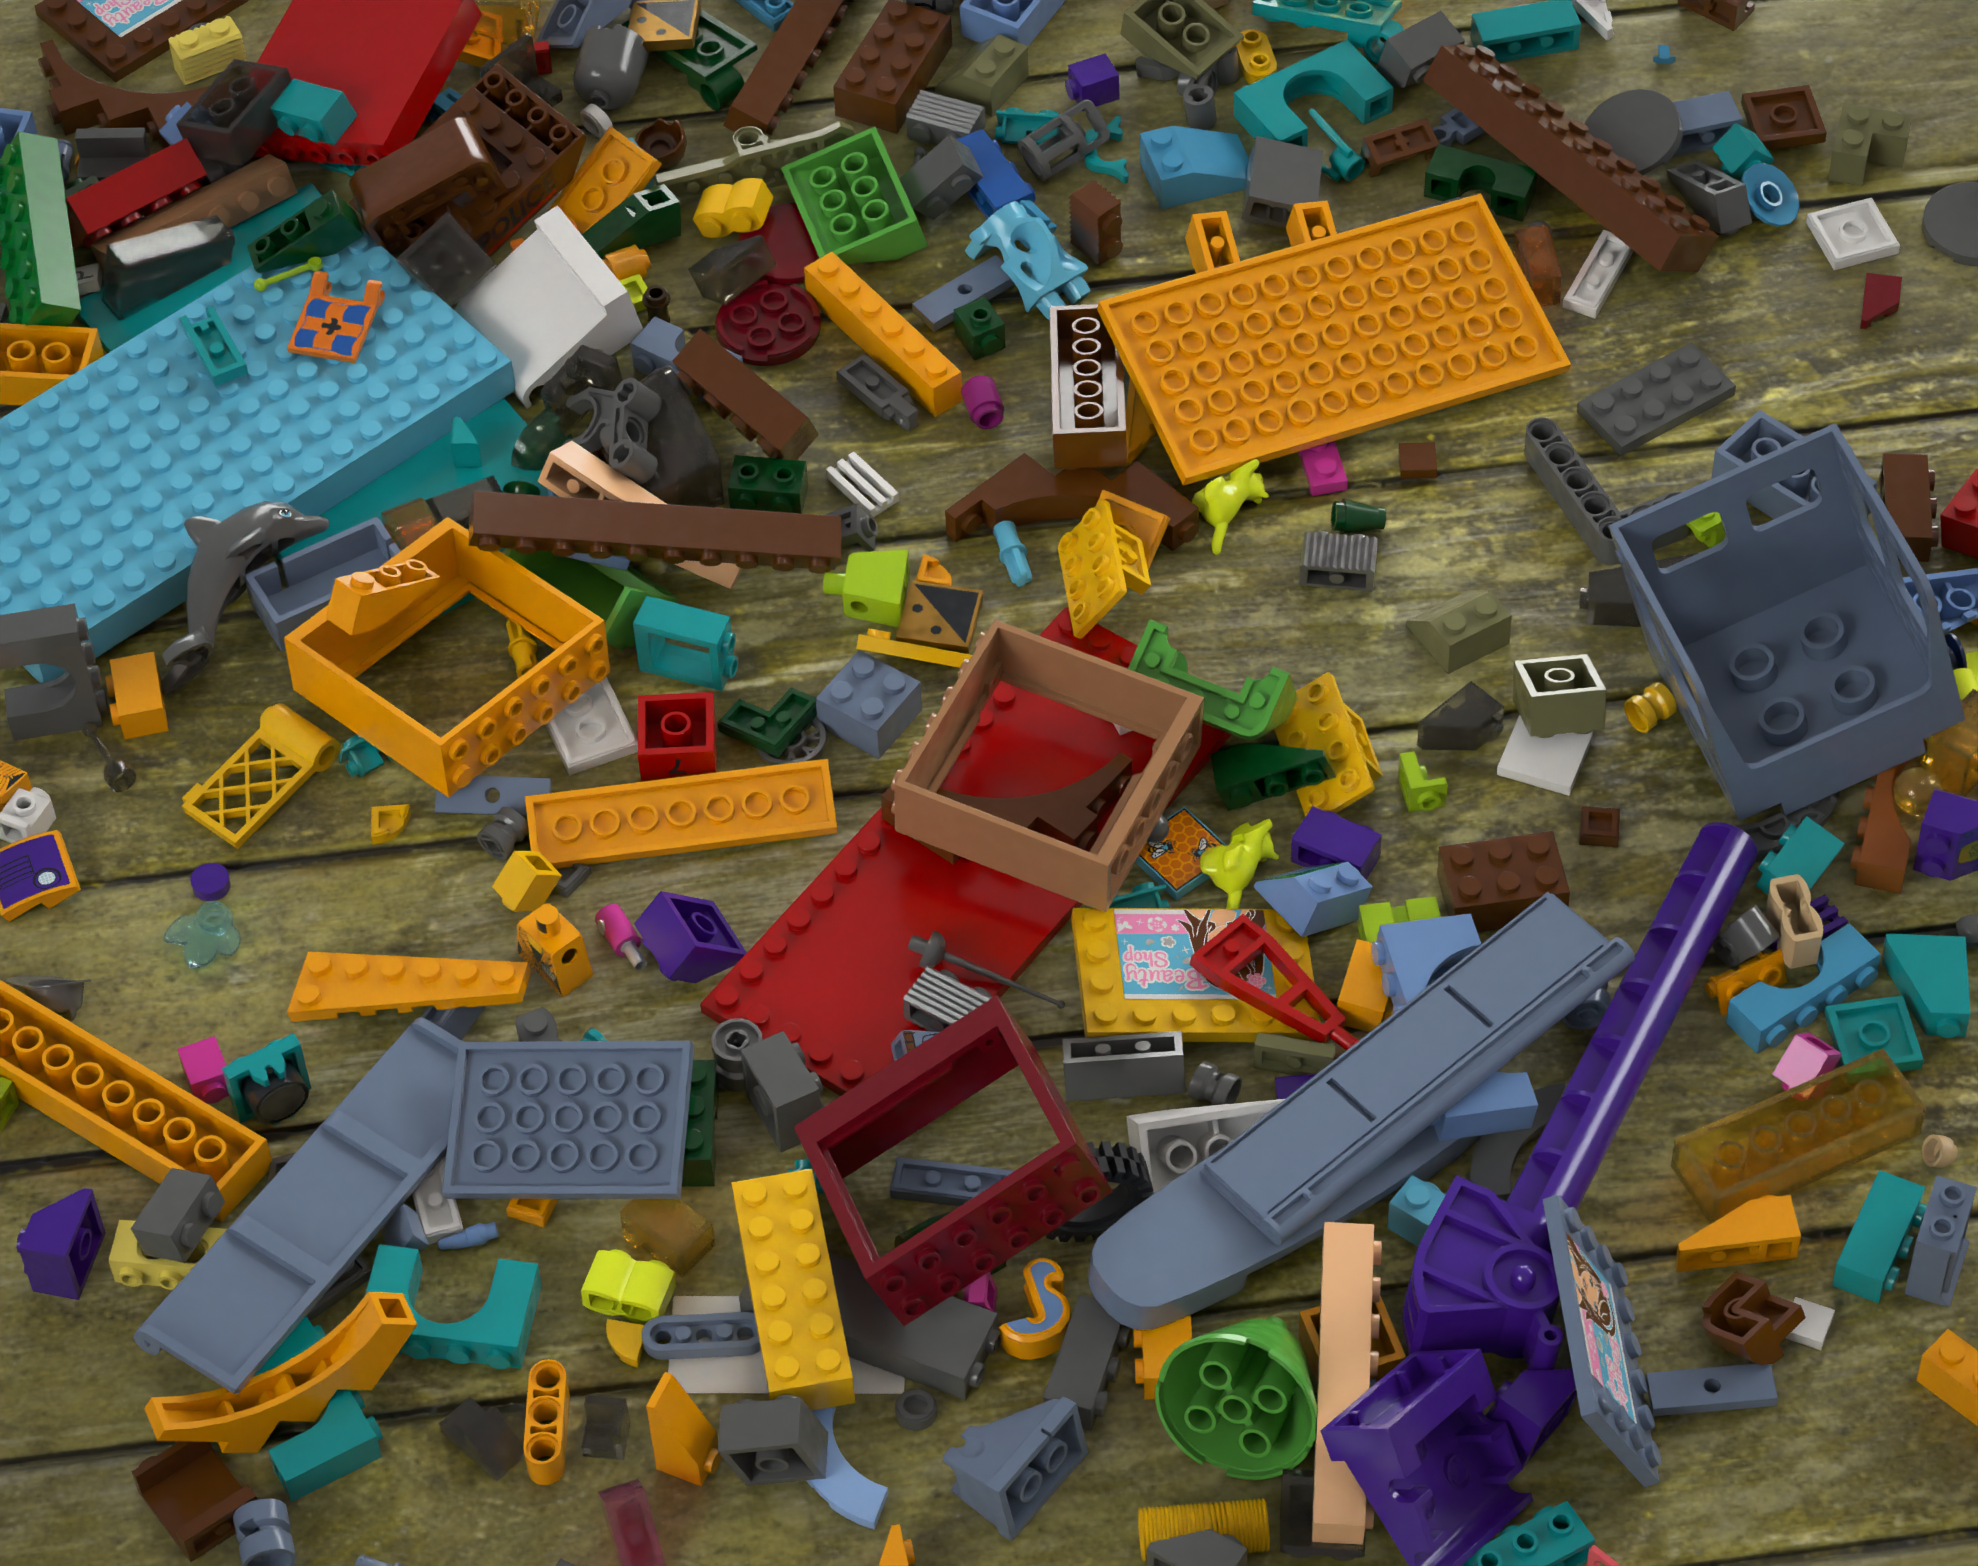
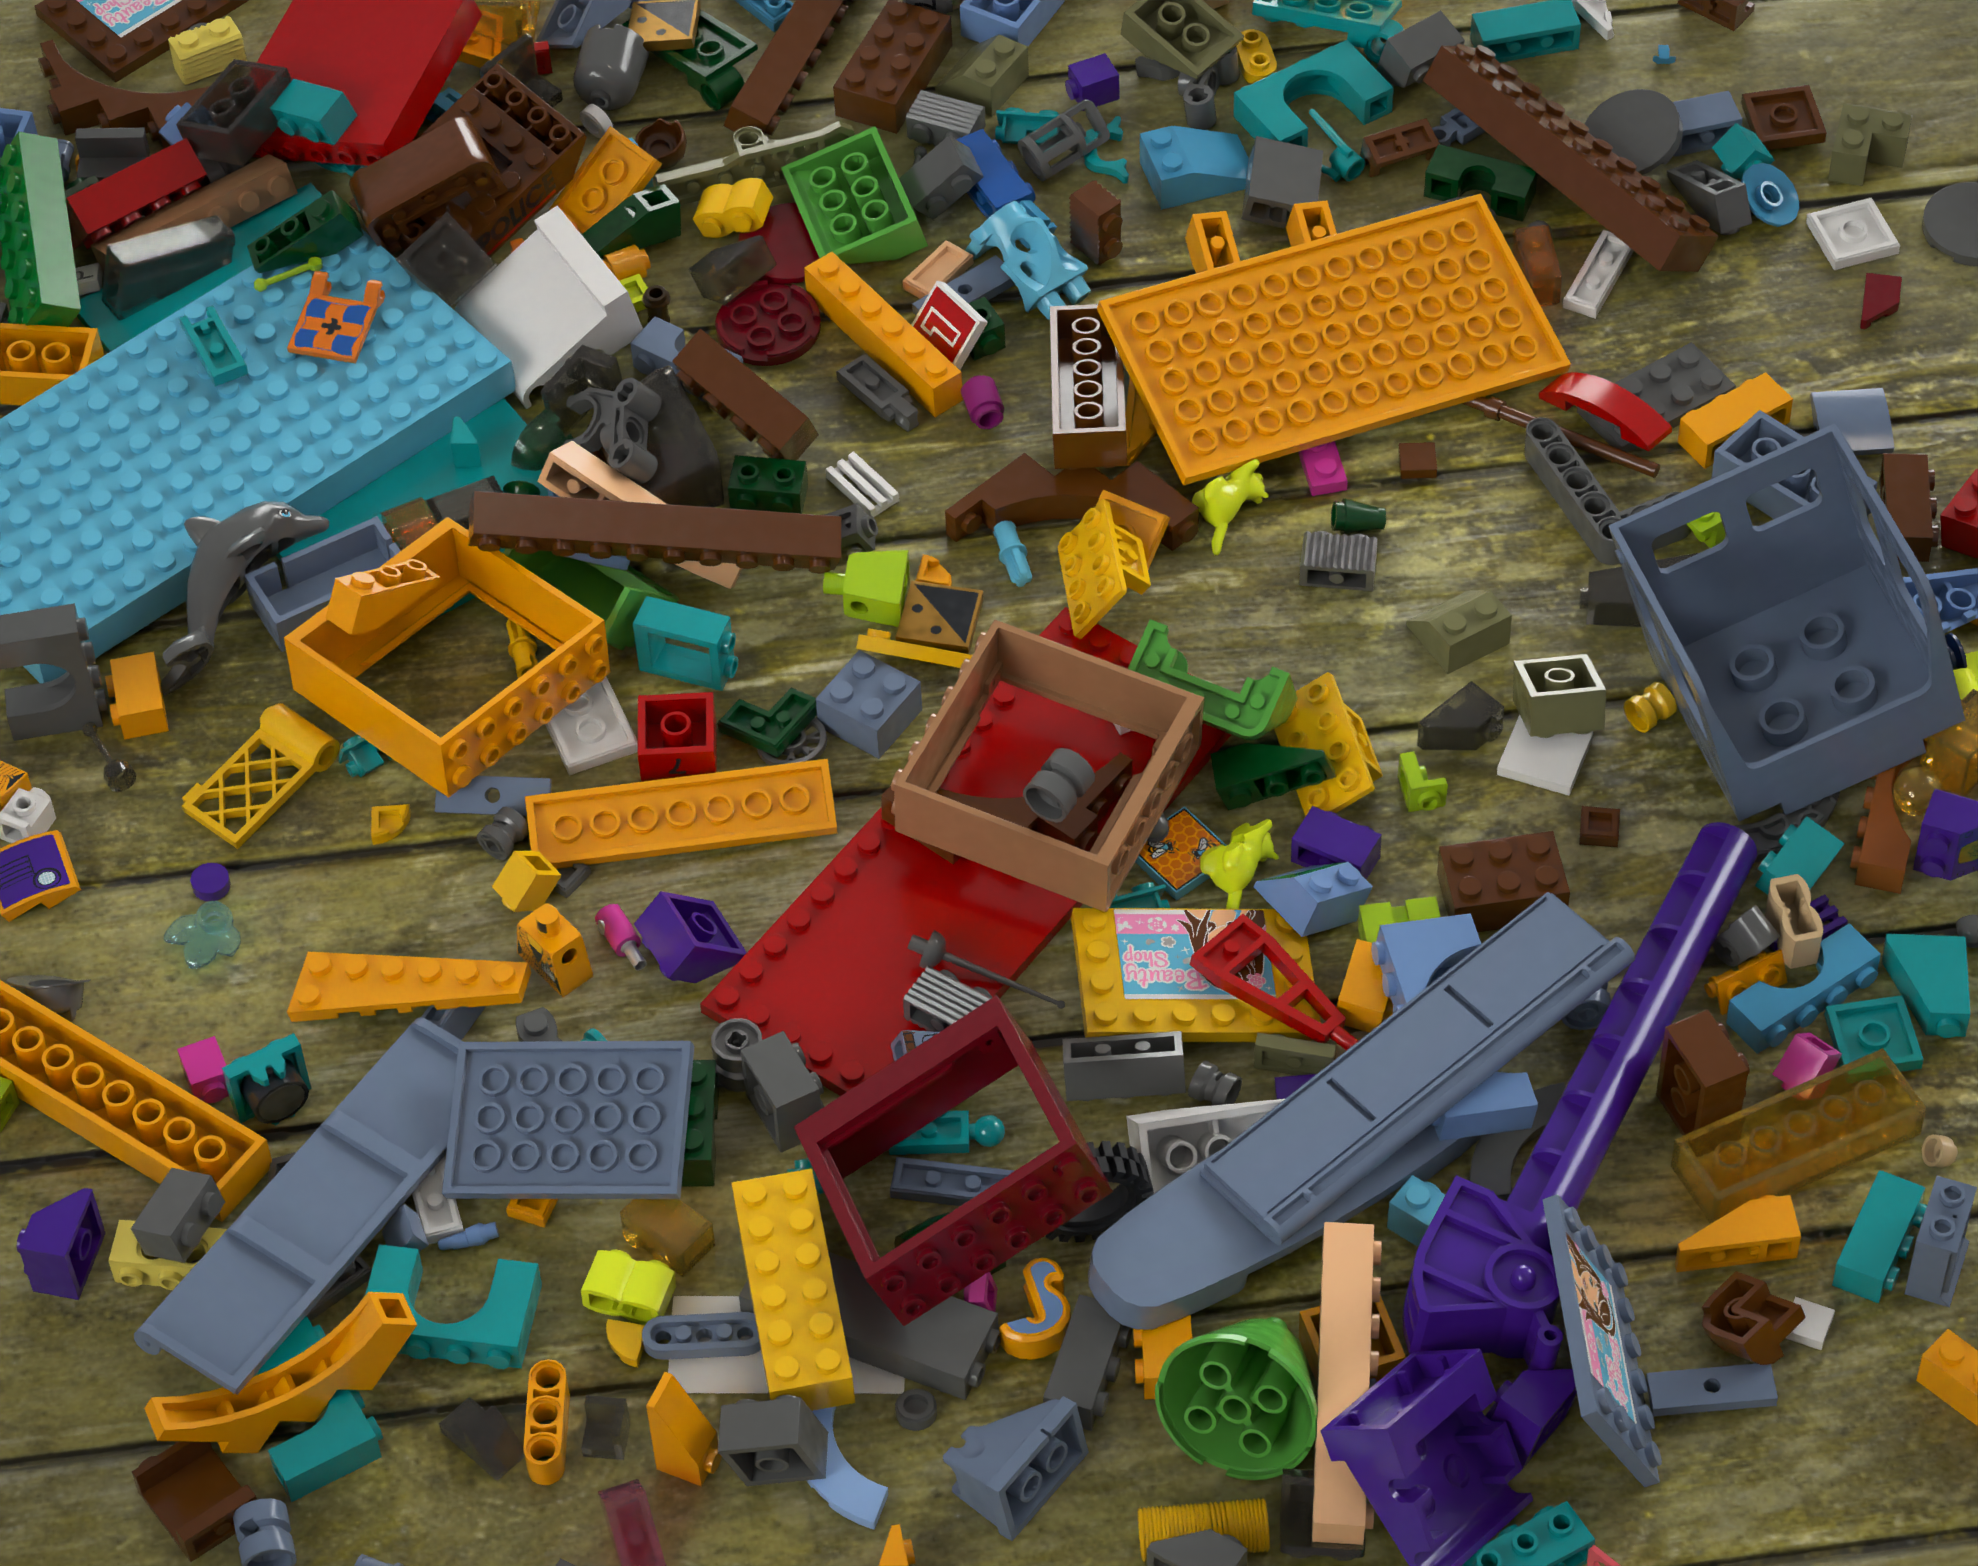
(942, 265): none -> light nougat tile
(949, 323): none -> tile
(951, 1135): none -> teal plate
(1058, 784): none -> dark grey wheel
(1498, 409): none -> reddish brown bar
(1611, 402): none -> red slope
(1700, 1073): none -> reddish brown brick
(1712, 424): none -> light orange brick
(1860, 417): none -> sand blue slope

